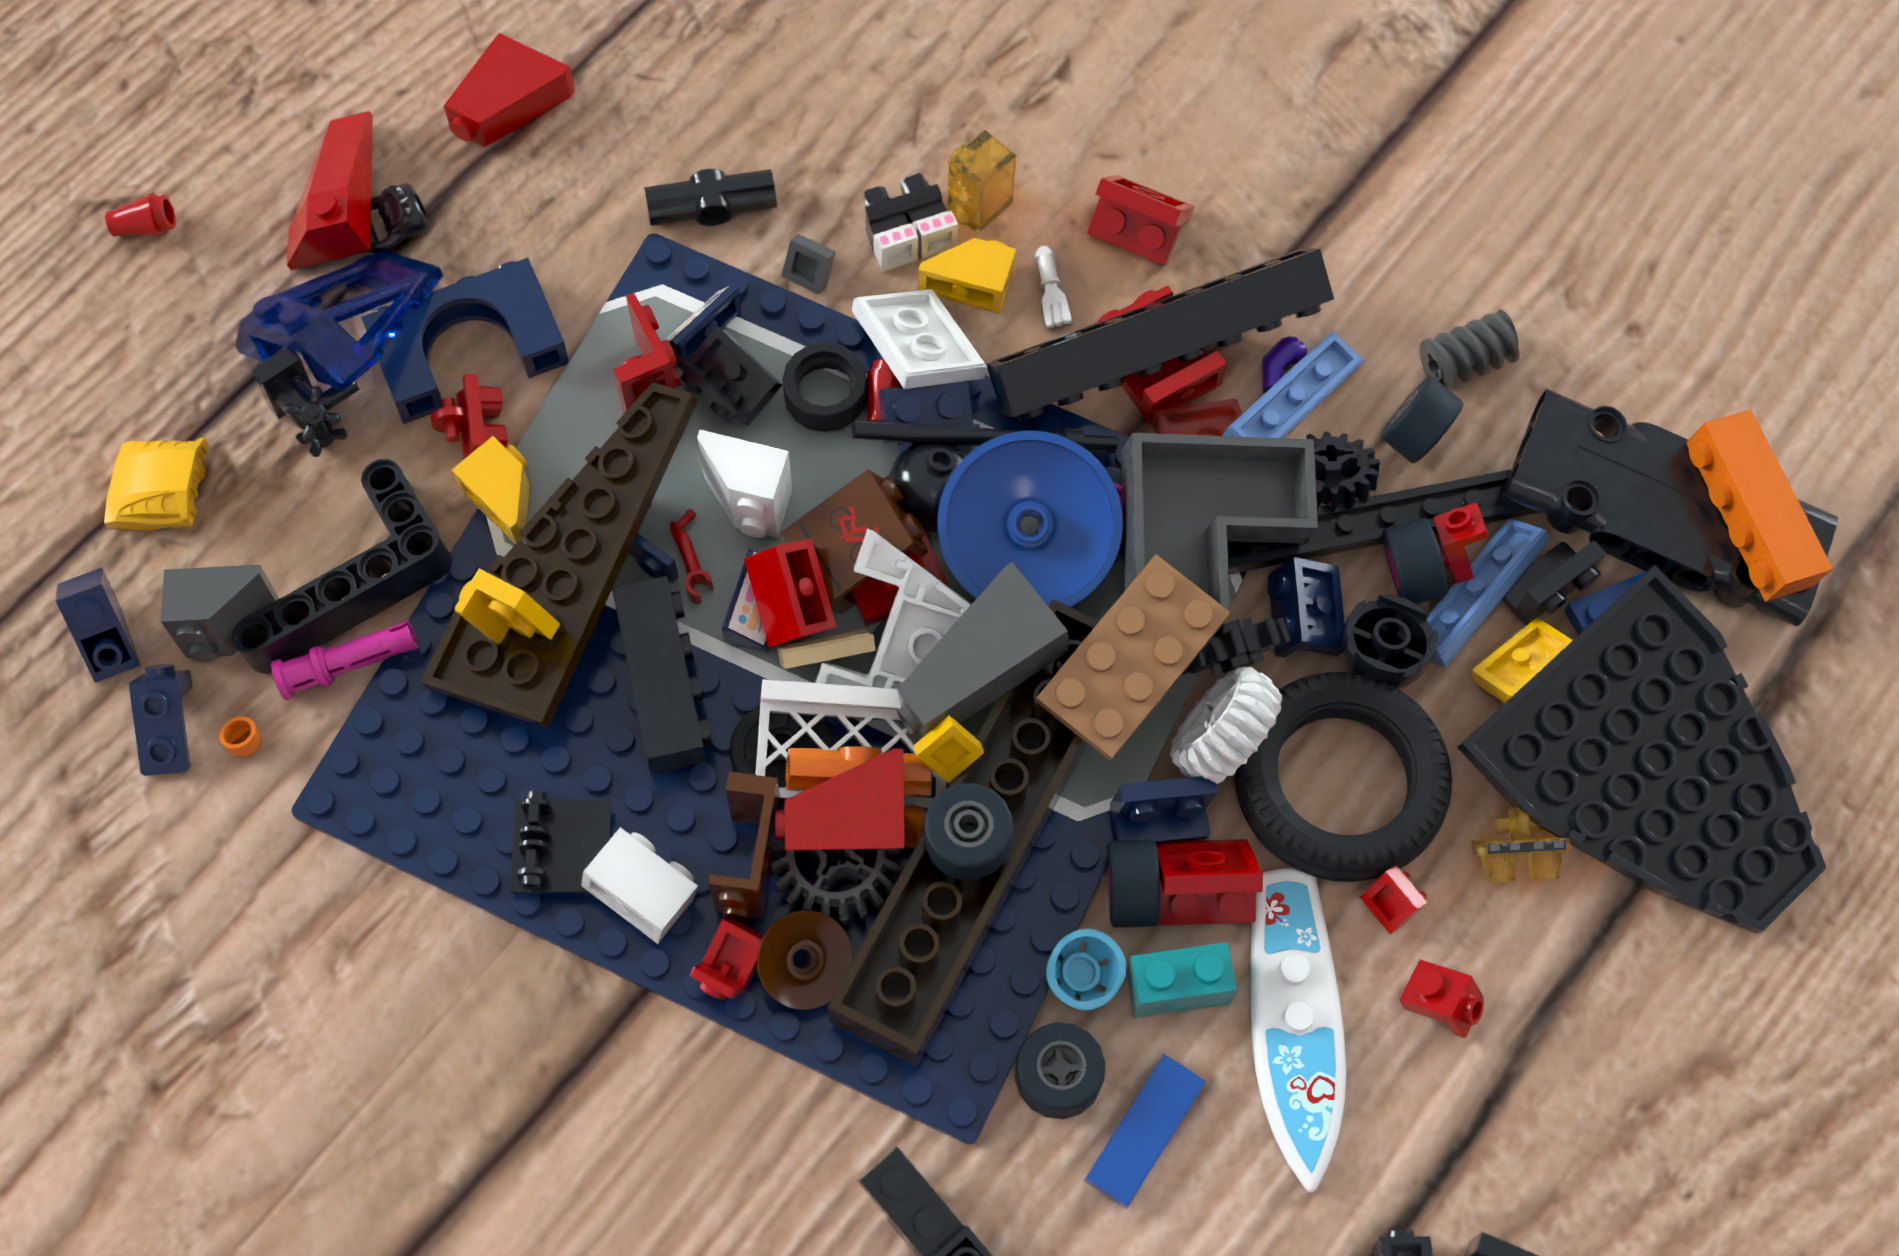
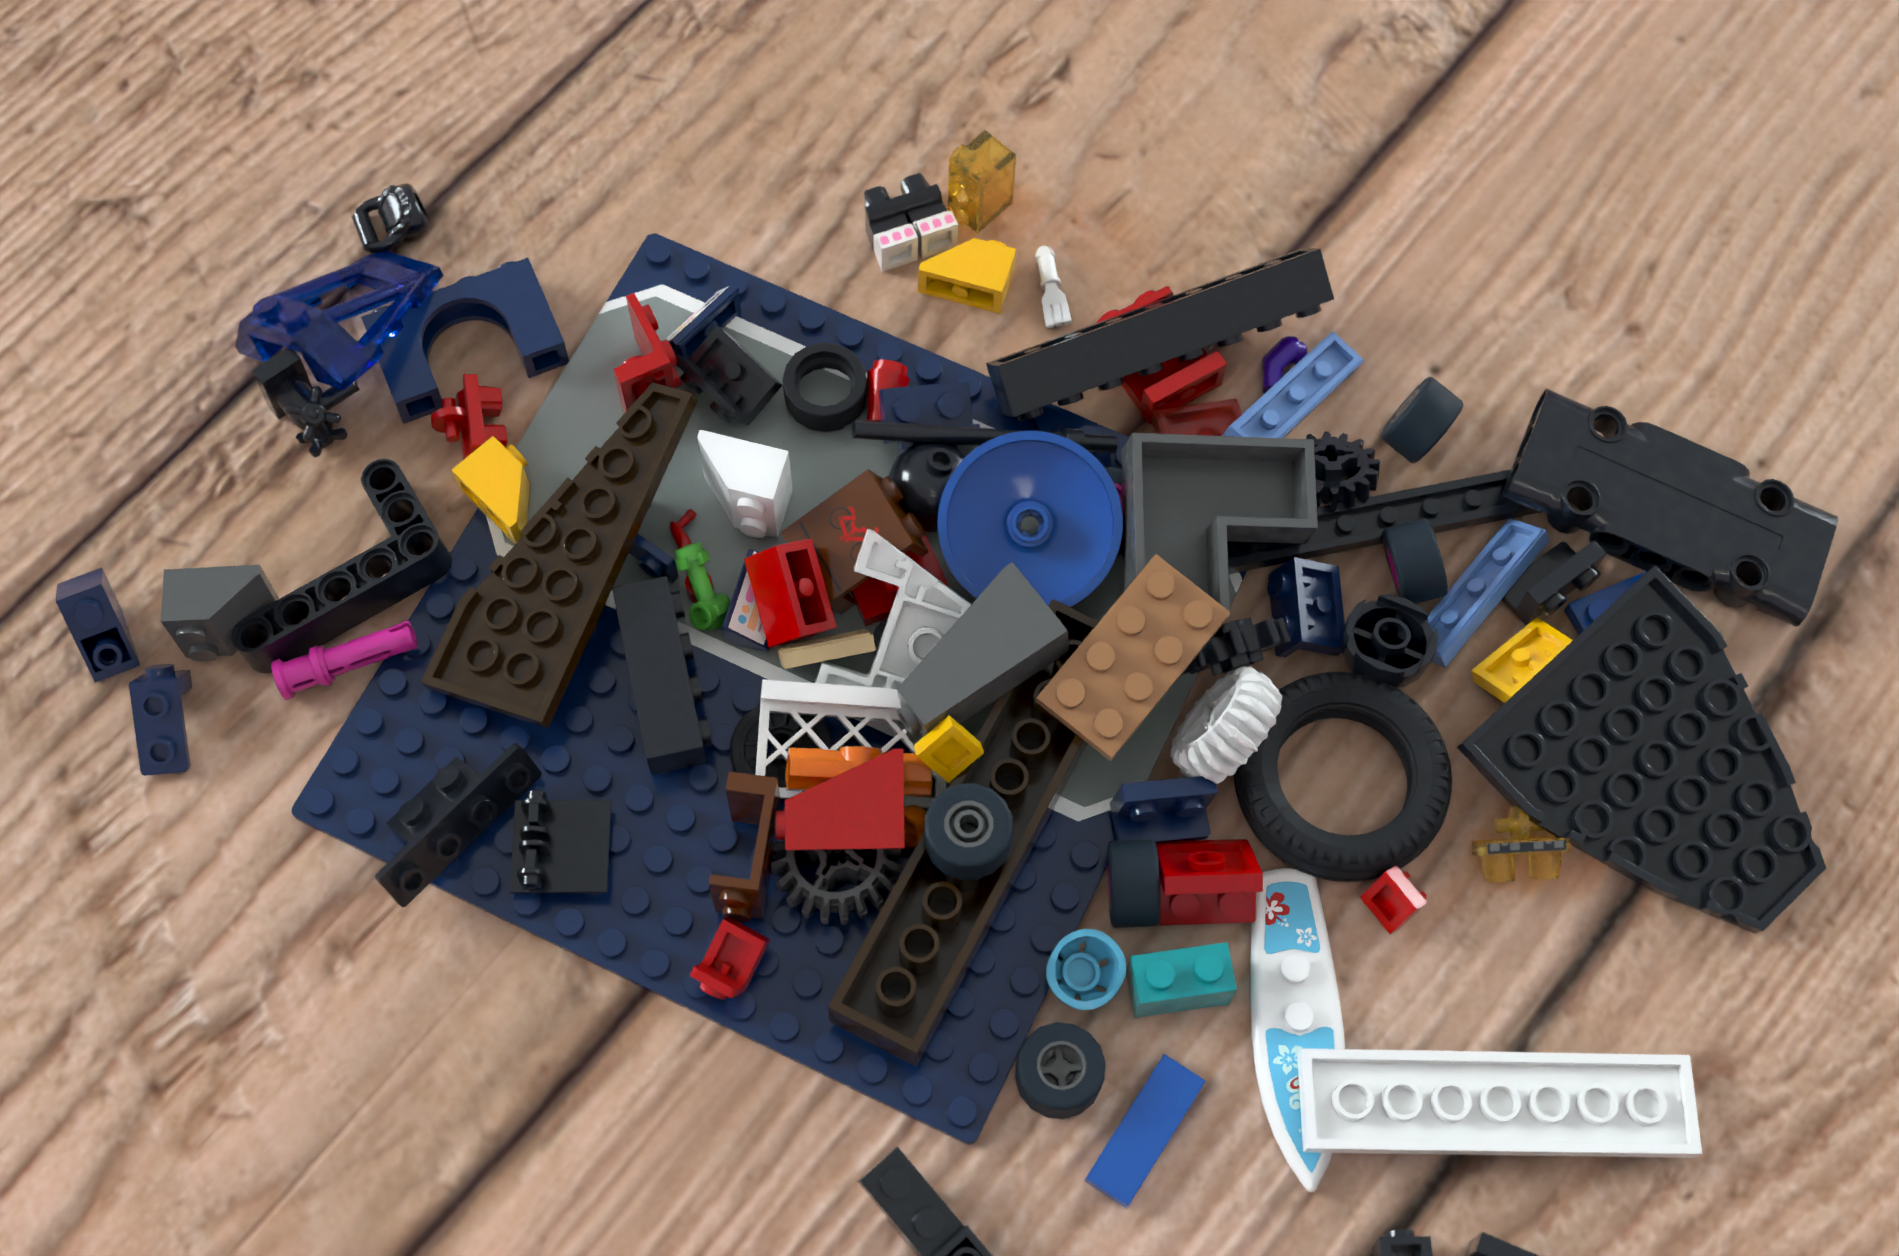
(142, 217): red cone -> none
(155, 485): yellow slope -> none
(240, 737): orange hinge -> none
(336, 200): red wedge -> none
(450, 818): none -> black bracket
(497, 605): yellow bracket -> none
(506, 91): red slope -> none
(640, 884): white brick -> none
(710, 197): black piece -> none
(710, 607): none -> bright green bar
(808, 263): dark grey tile -> none
(826, 964): reddish brown dish -> none
(918, 338): white tile -> none
(1138, 218): red bracket -> none
(1444, 996): red bracket -> none
(1455, 531): red bracket -> none
(1469, 348): dark grey piece -> none
(1497, 1103): none -> white plate
(1758, 505): orange brick -> none

